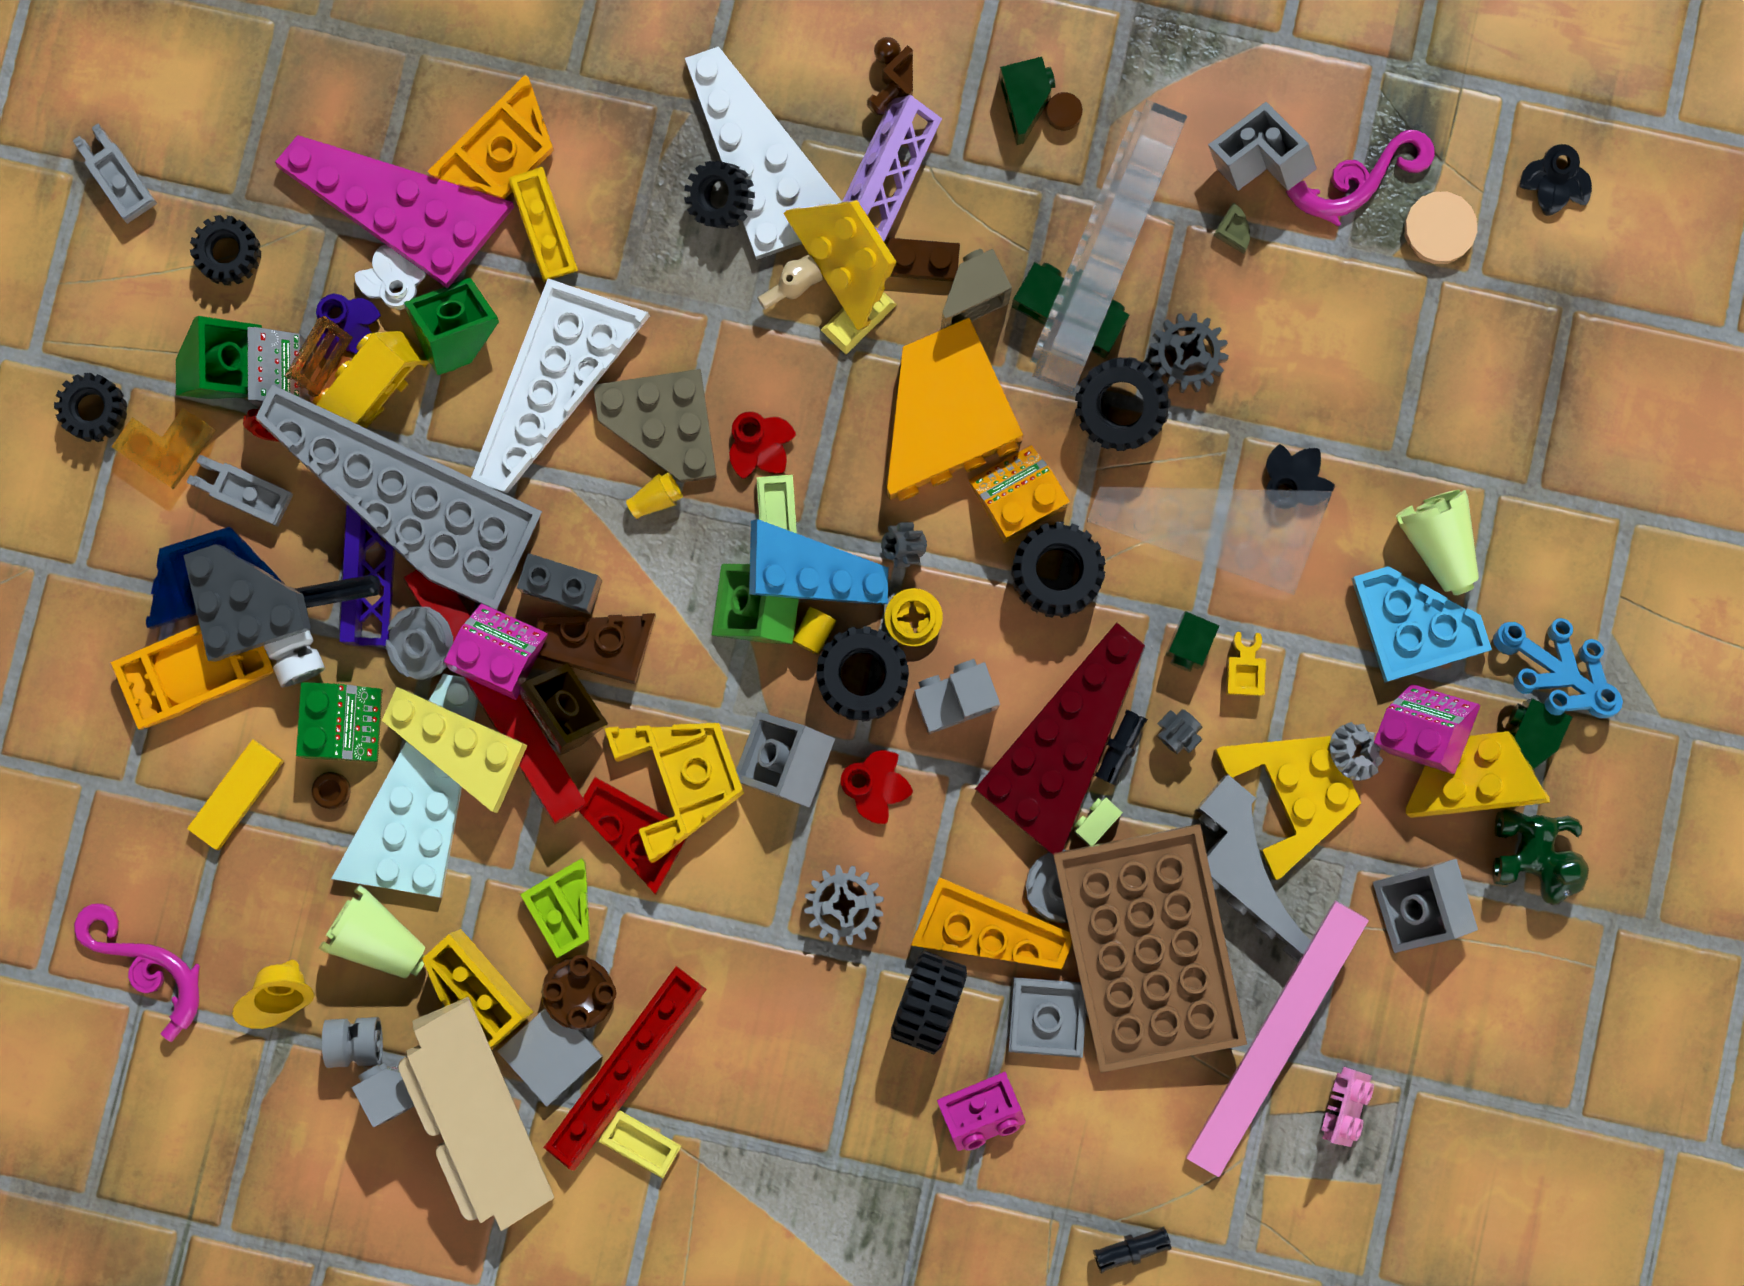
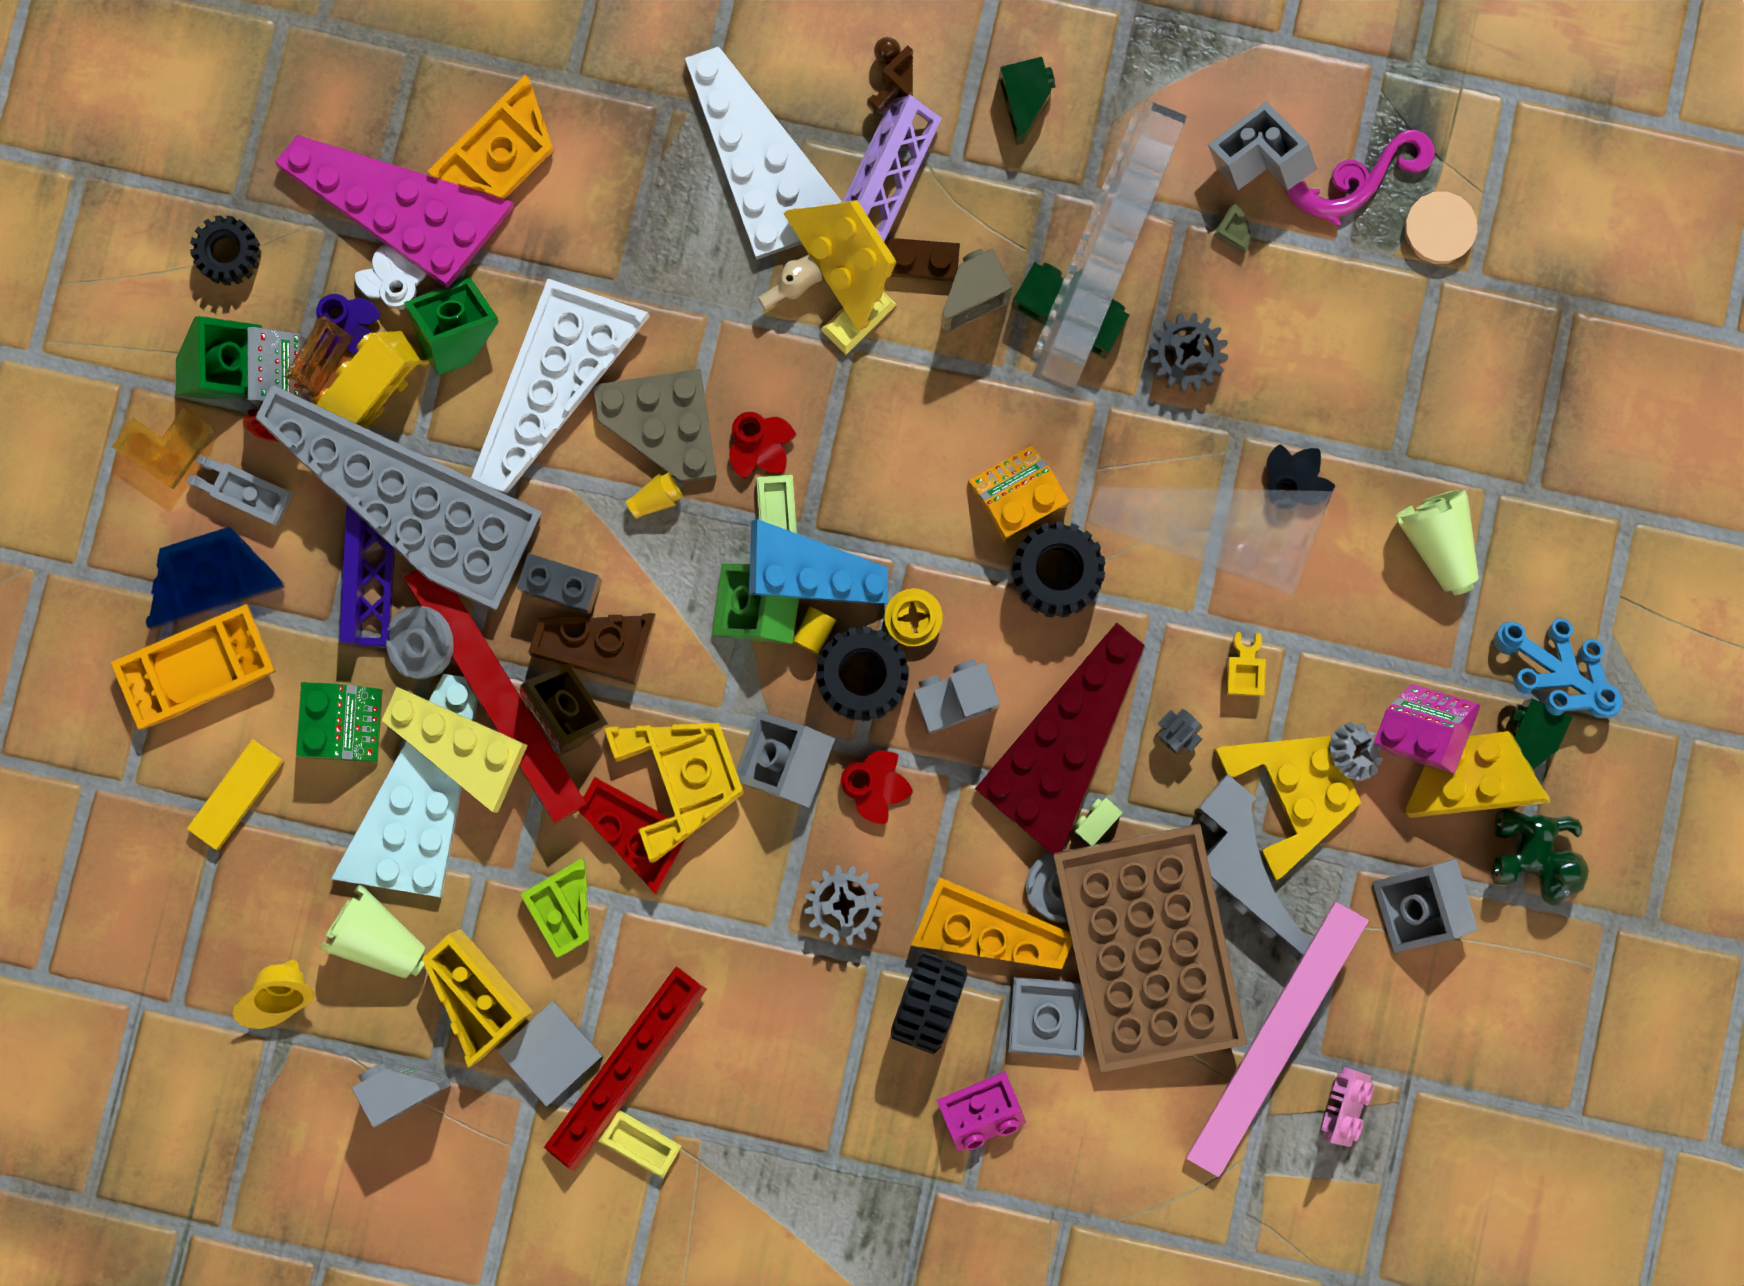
(75, 392): black tyre -> none
(116, 176): light grey hinge -> none
(187, 980): dark pink plant -> none
(241, 603): dark grey plate -> none
(295, 659): white wheel -> none
(331, 790): reddish brown tile -> none
(340, 590): black axle -> none
(352, 1042): light grey wheel -> none
(468, 1103): tan slope -> none
(495, 650): dark pink slope -> none
(543, 224): yellow tile -> none
(578, 992): reddish brown dish -> none
(701, 191): black tyre -> none
(904, 544): dark grey gear -> none
(947, 411): light orange slope -> none
(1064, 111): reddish brown tile -> none
(1091, 409): black tyre -> none
(1121, 747): black pin -> none
(1132, 1249): black pin -> none
(1191, 641): dark green brick -> none
(1415, 625): medium azure plate -> none
(1557, 185): black plate -> none

